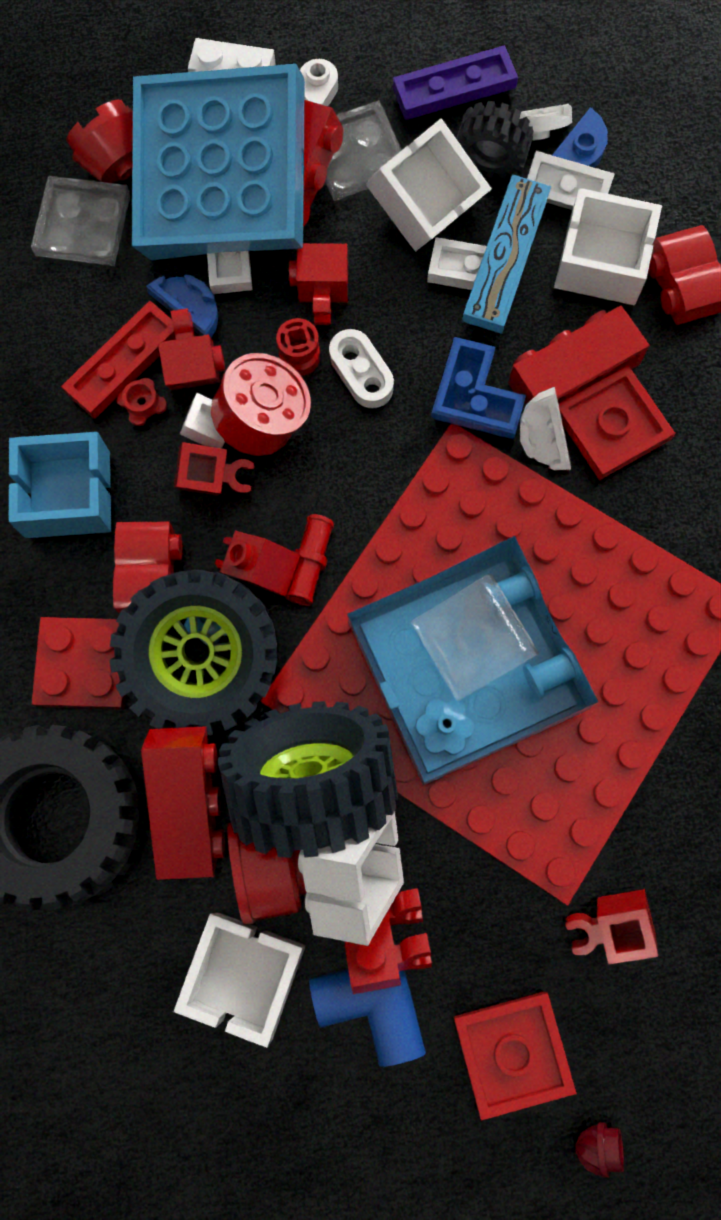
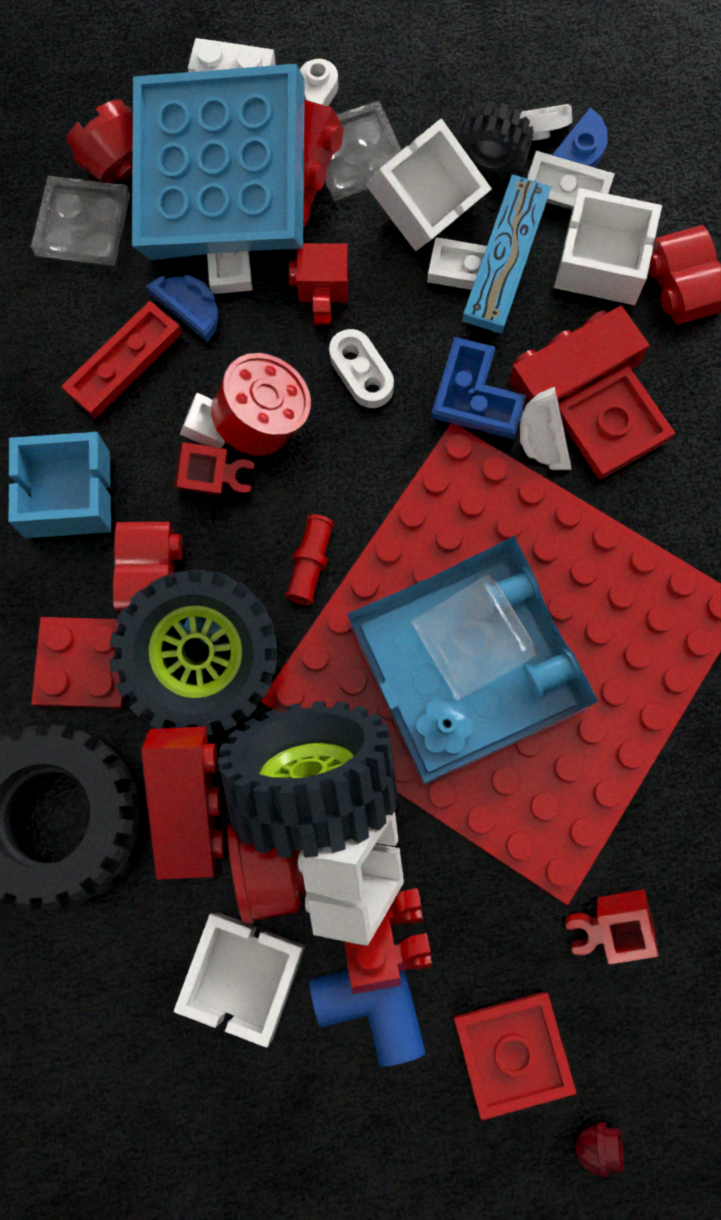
(140, 390): red plate -> none
(189, 359): red brick -> none
(258, 562): red brick -> none
(302, 355): red wheel -> none
(455, 82): dark purple plate -> none

